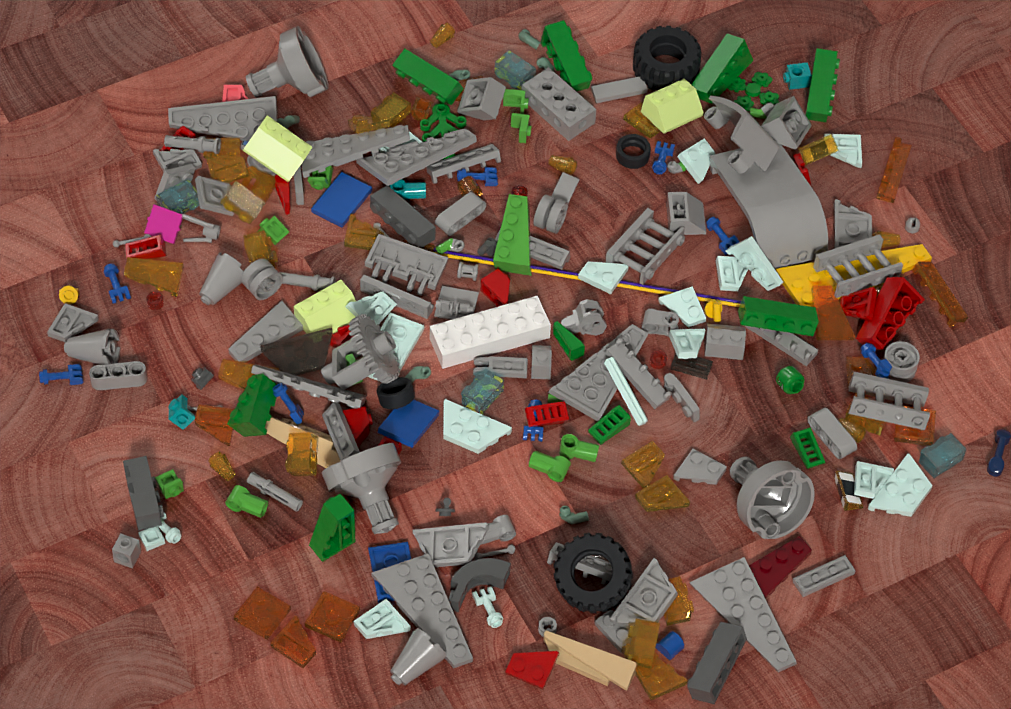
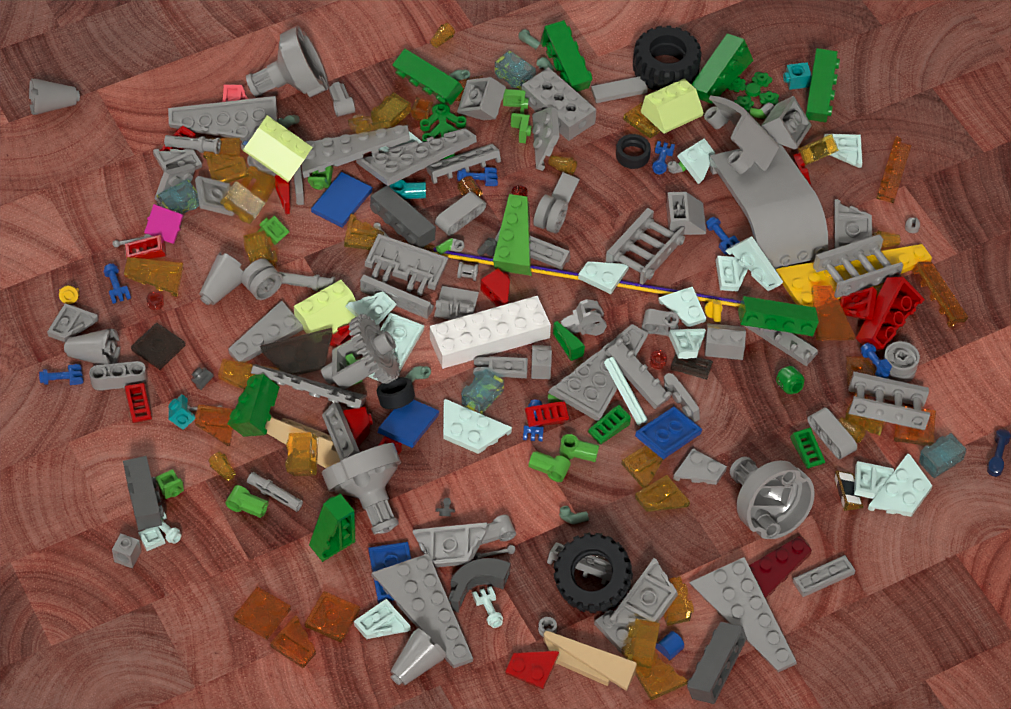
(51, 96): none -> light grey cone
(134, 389): none -> red slope
(158, 346): none -> clear smoke tile
(210, 230): light grey plant -> none
(296, 412): blue hinge -> none
(341, 101): none -> light grey piece
(545, 134): none -> light grey wing
(668, 432): none -> blue tile

